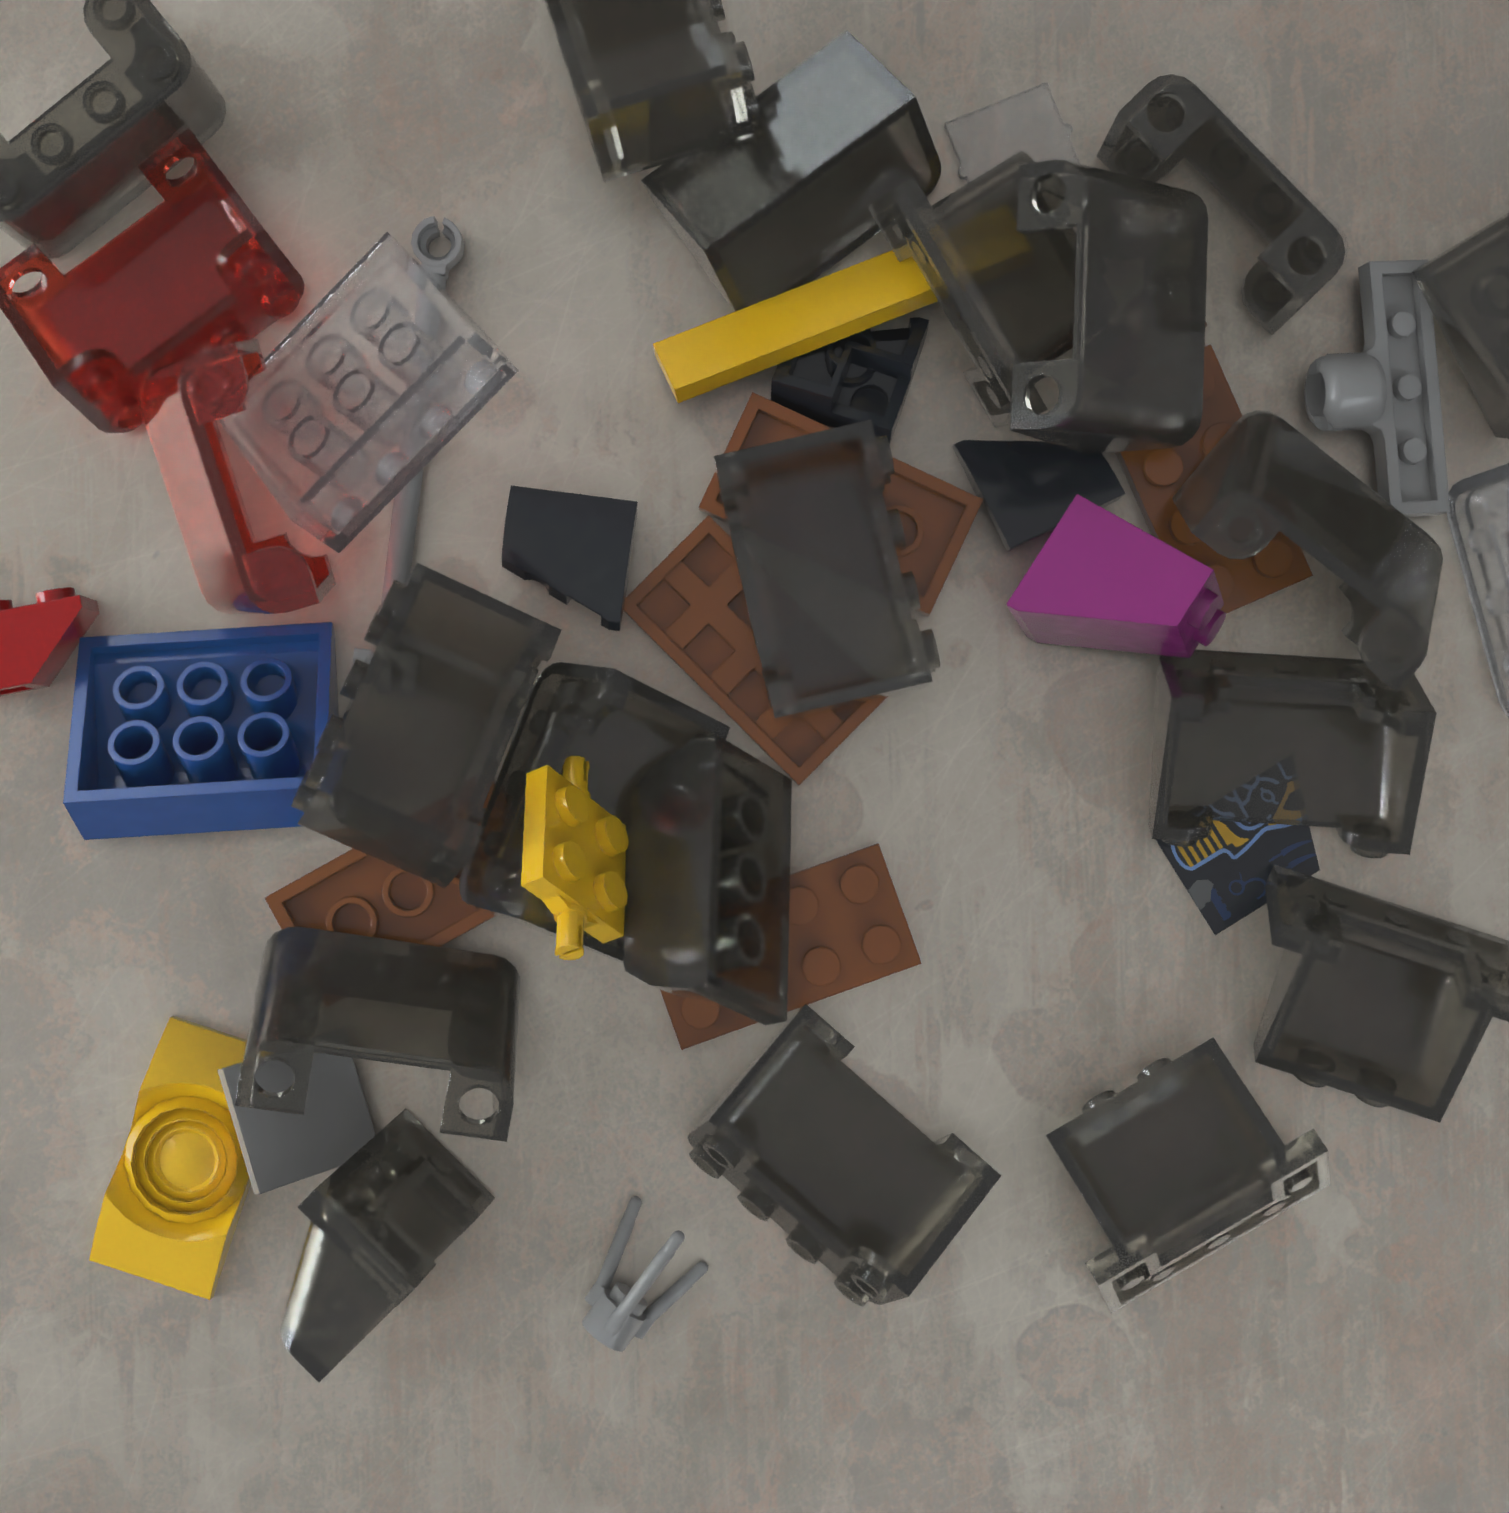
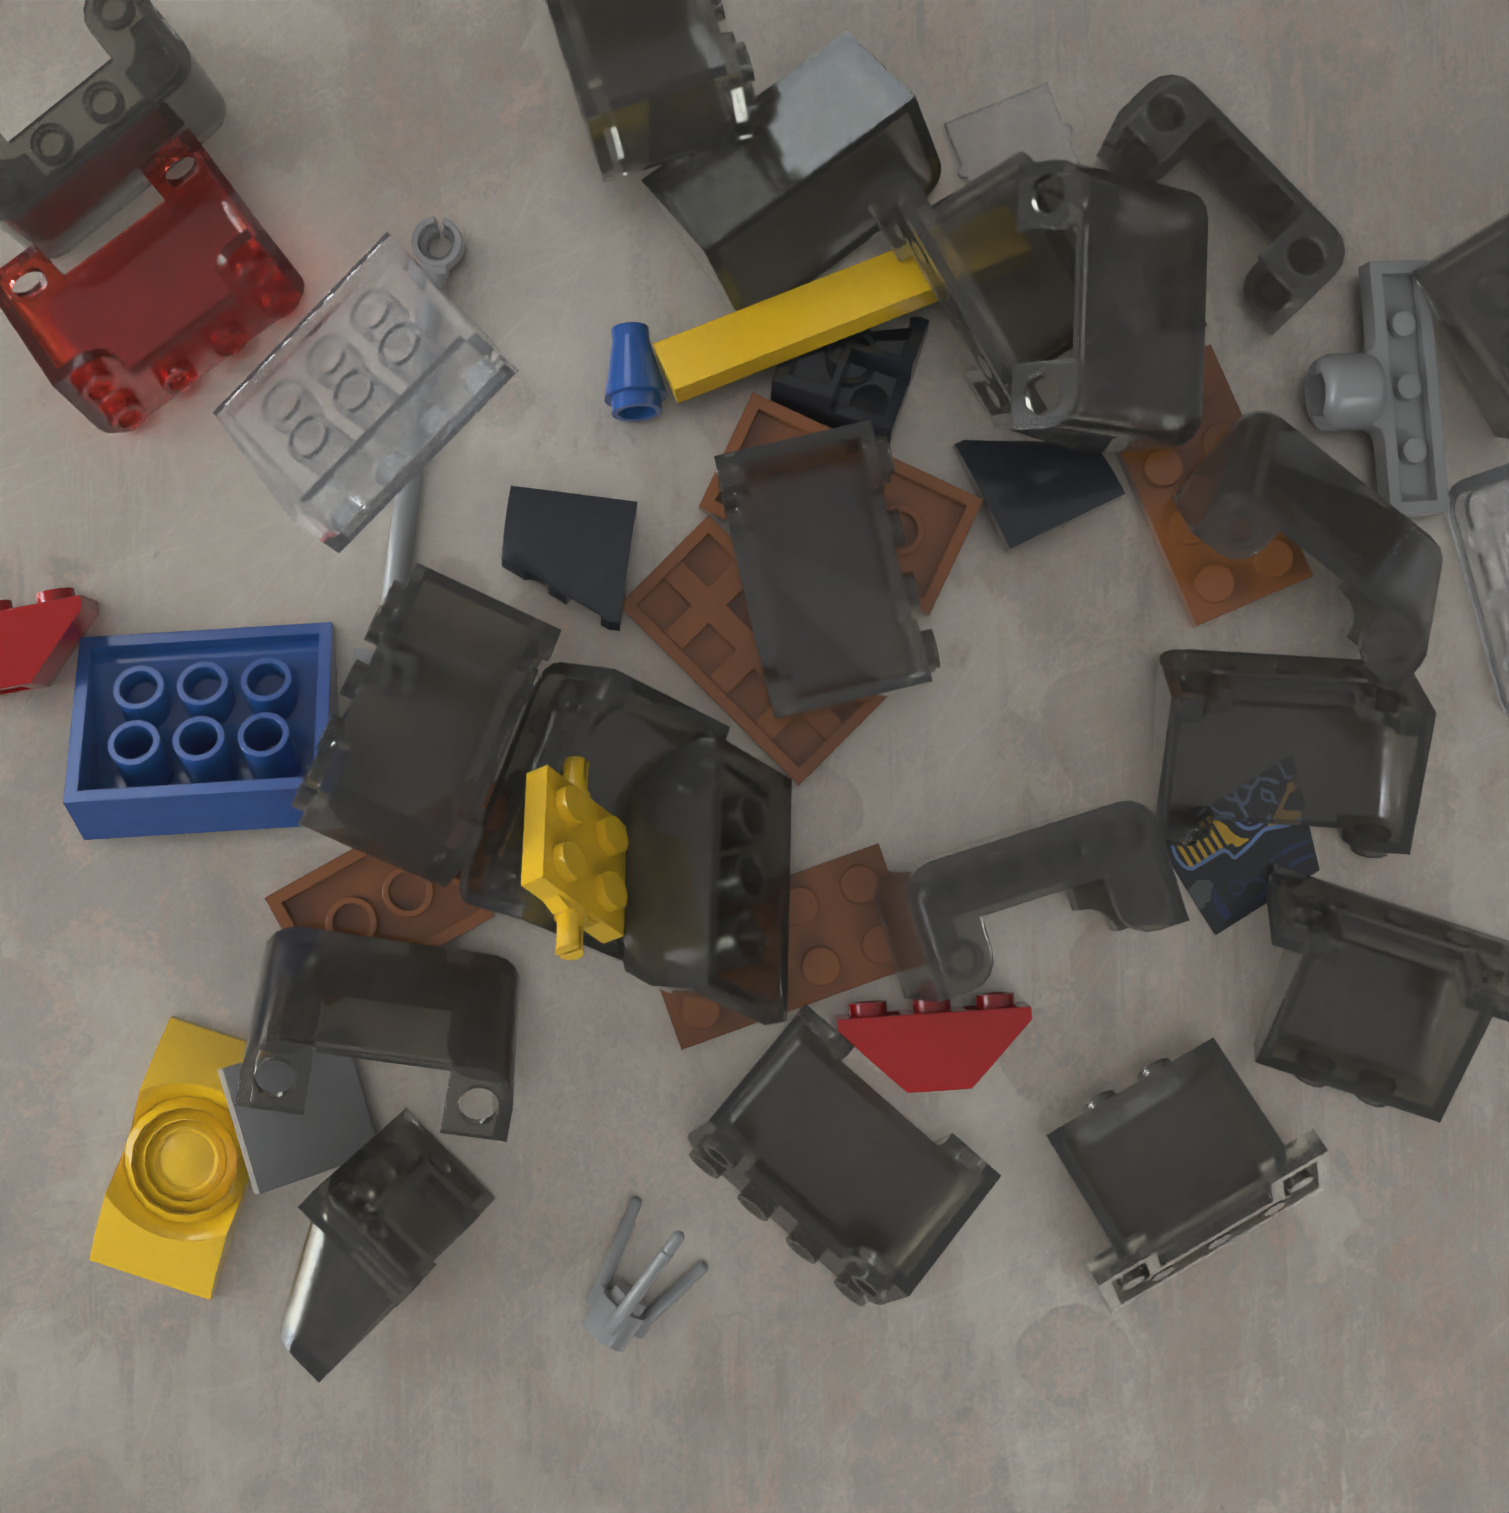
(181, 417): clear red windscreen -> none
(633, 377): none -> blue cone
(935, 1043): none -> red slope
(1102, 856): none -> clear smoke windscreen
(1116, 589): magenta slope -> none

